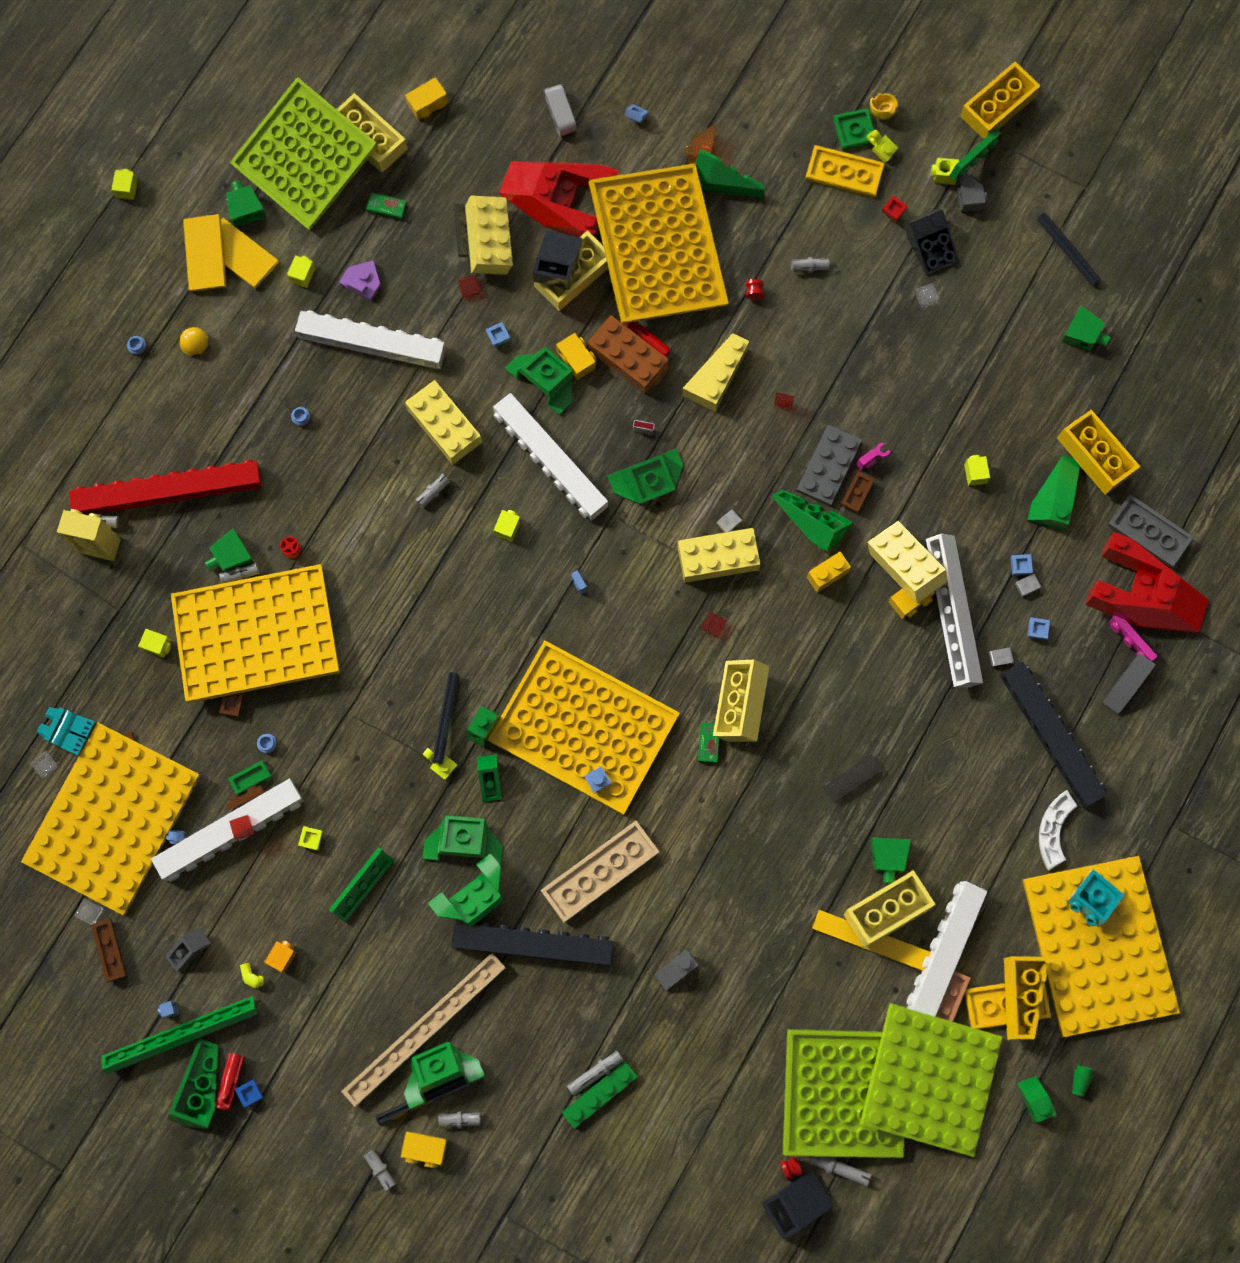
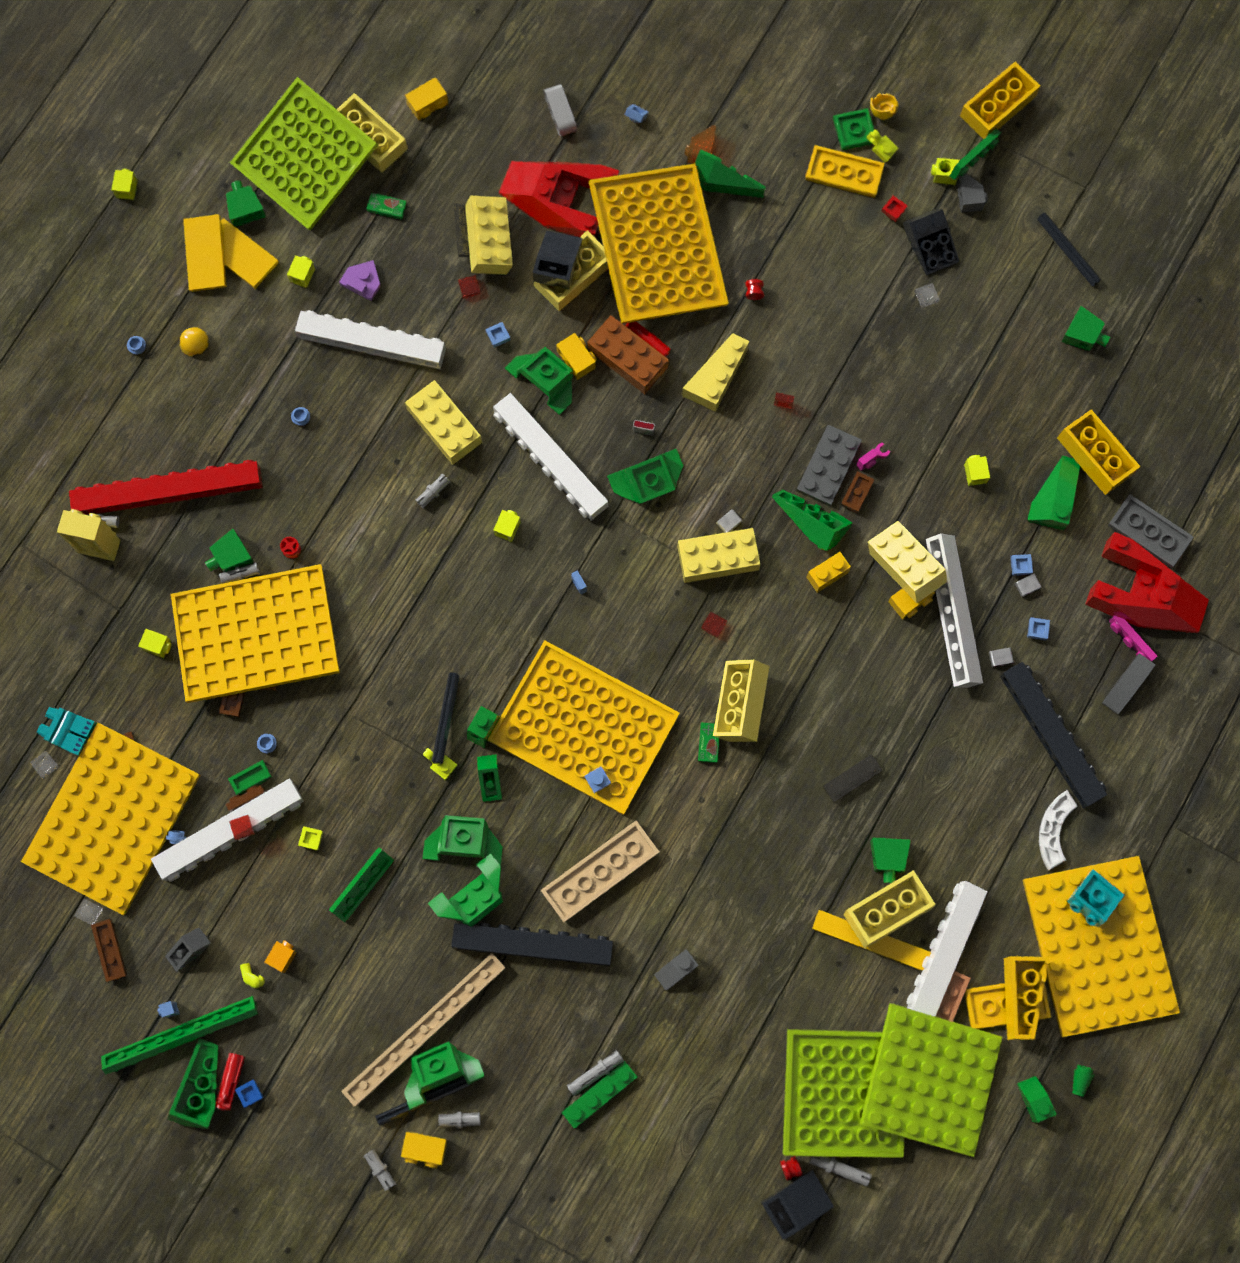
(810, 264): light grey pin -> none

